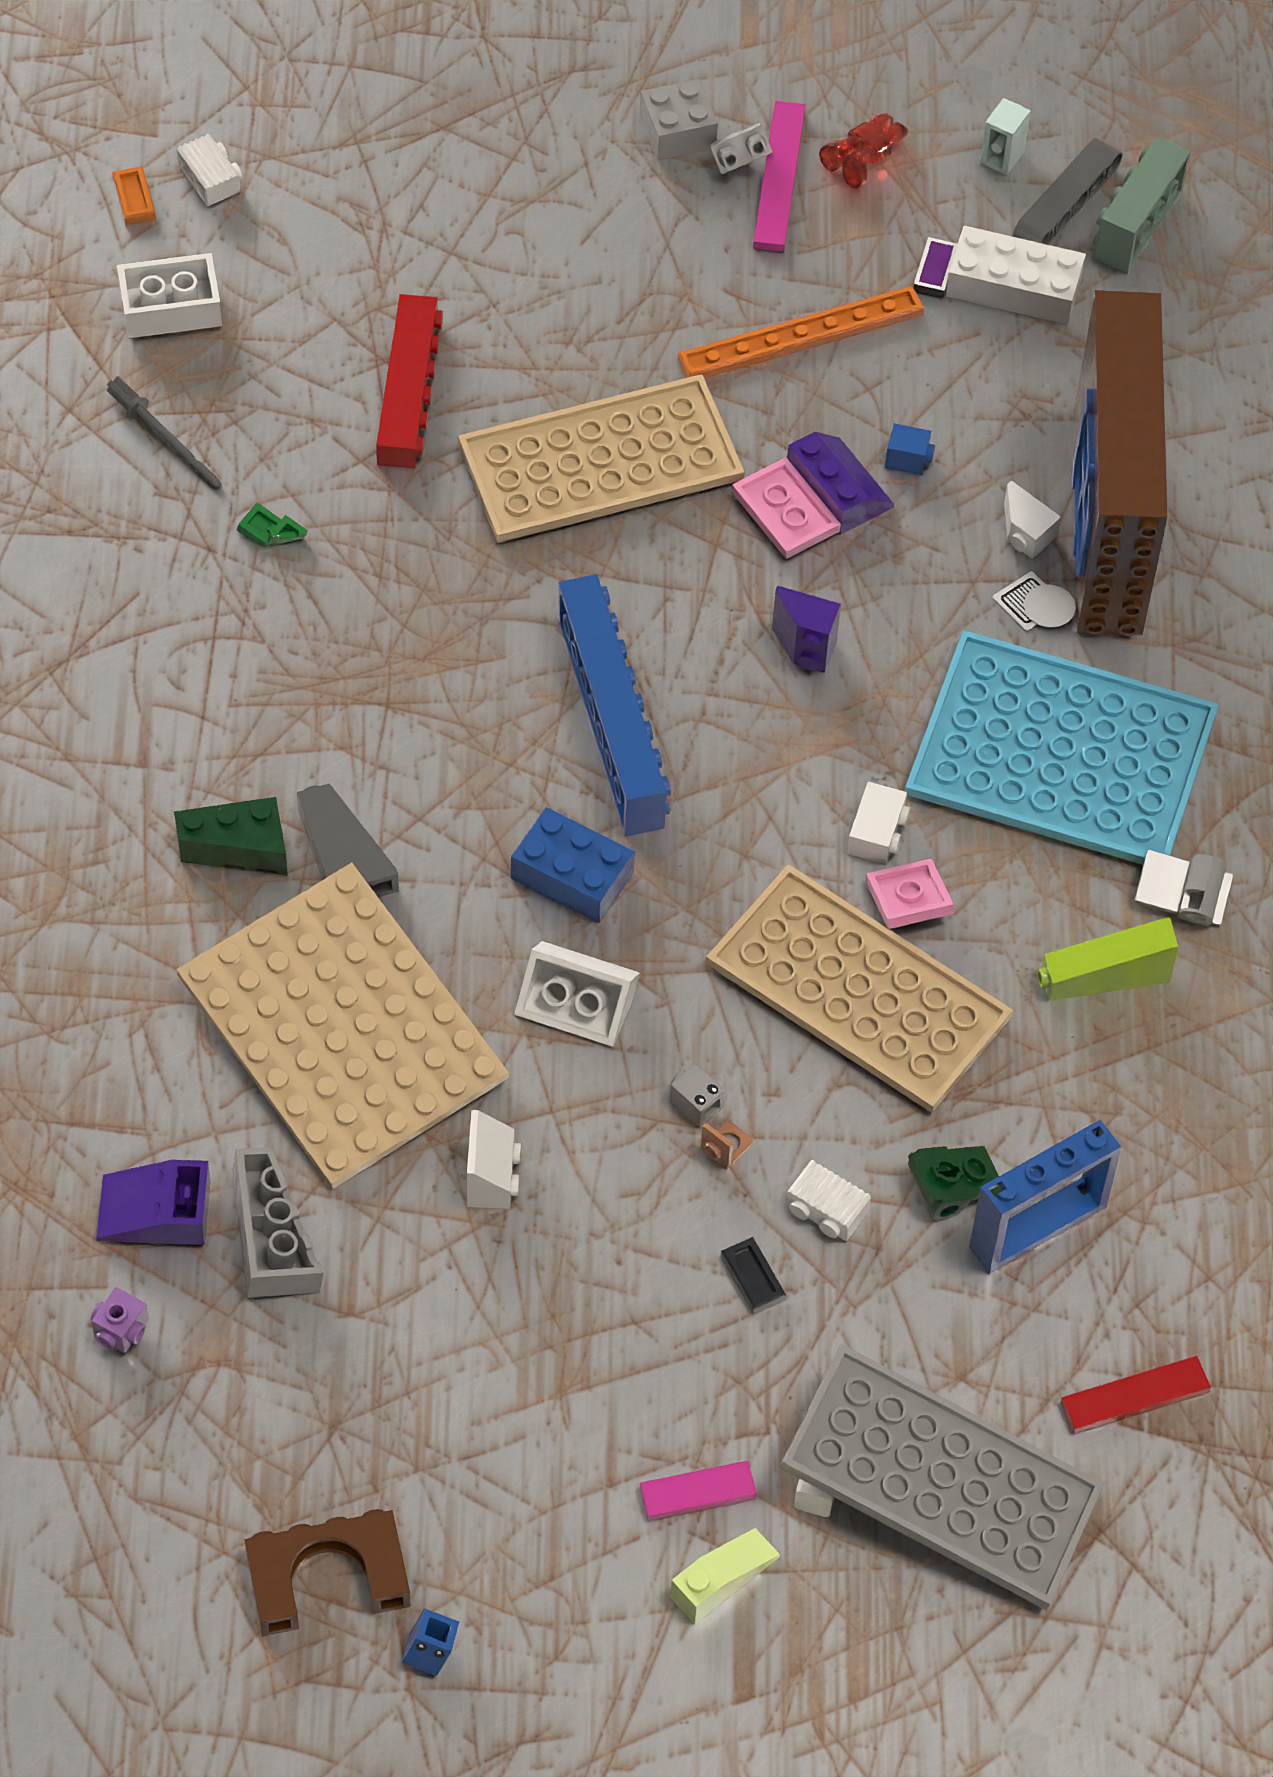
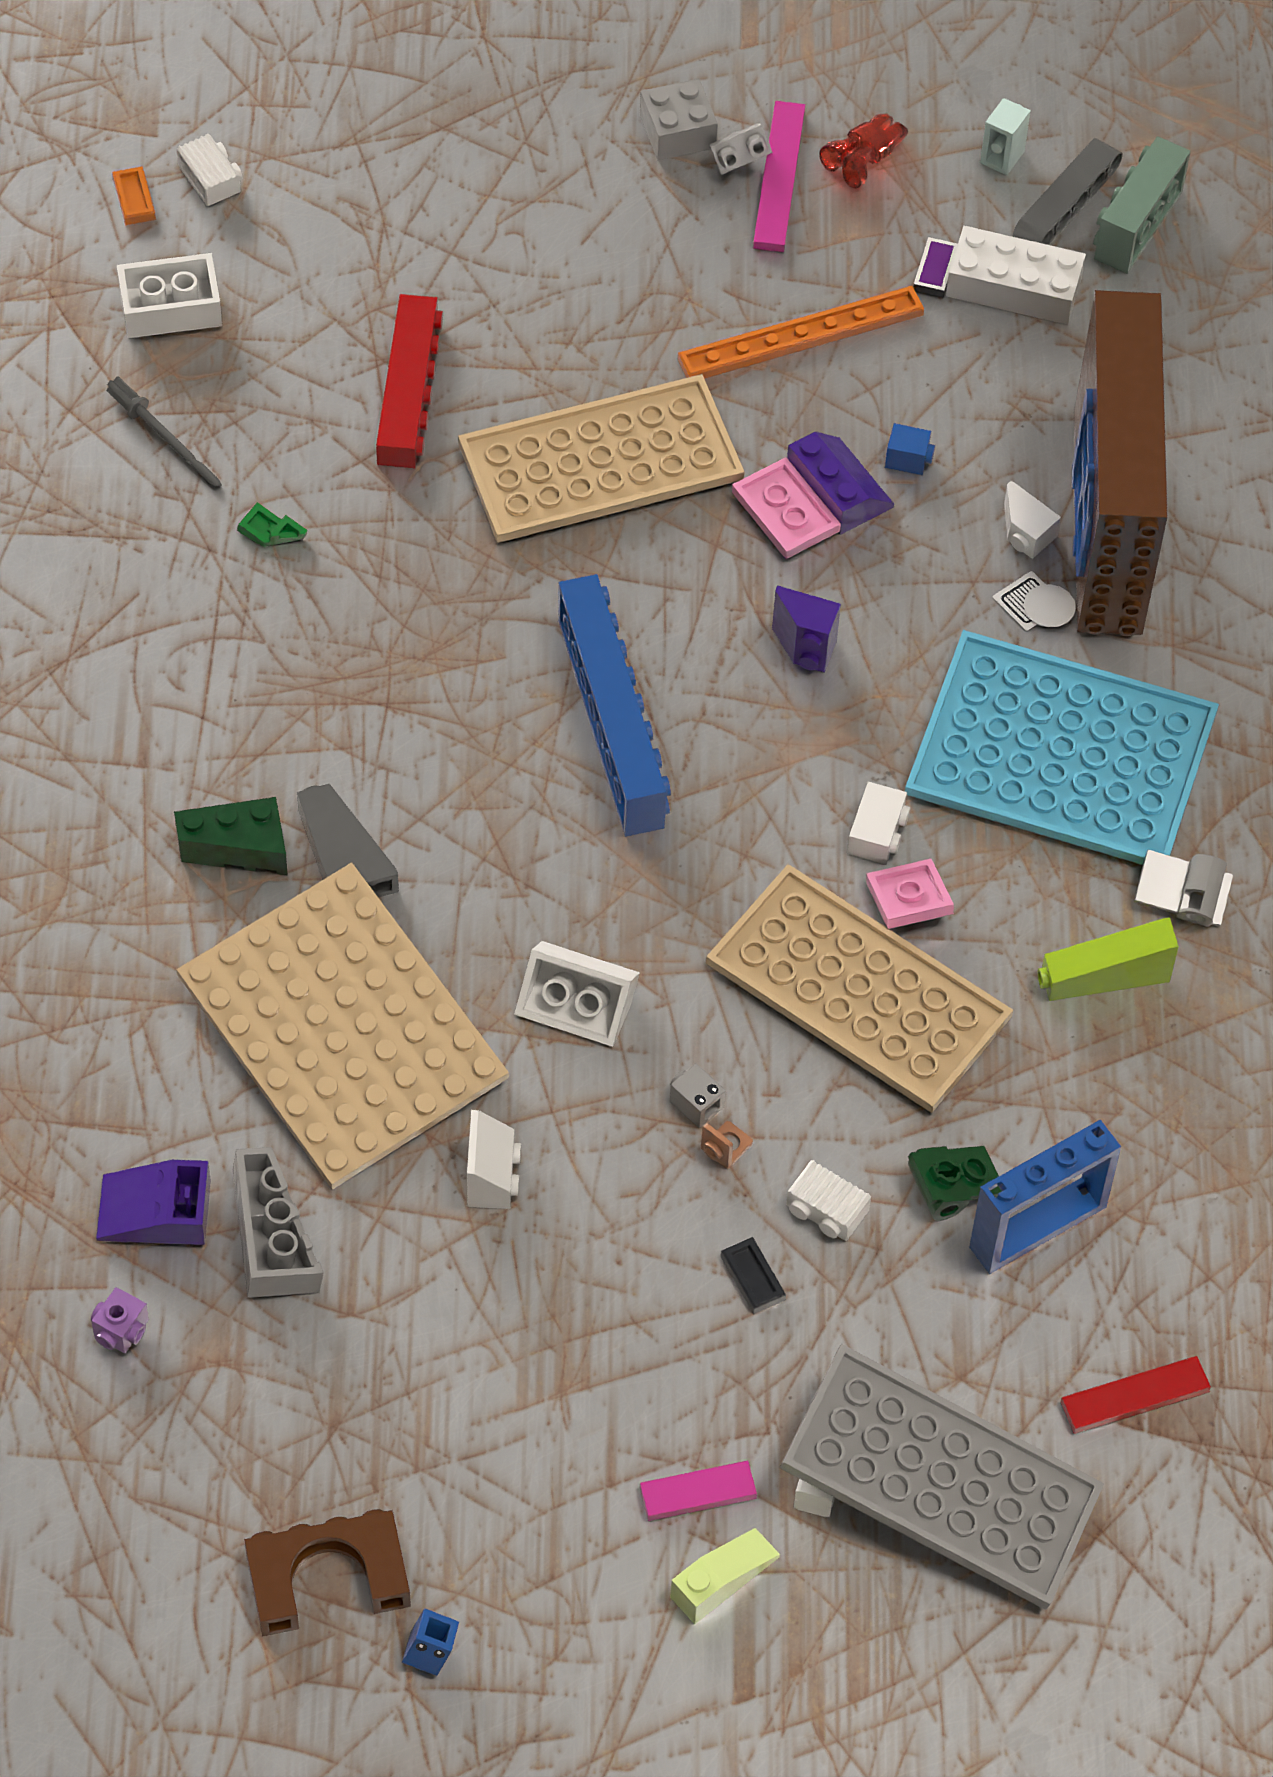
(572, 864): blue brick -> none

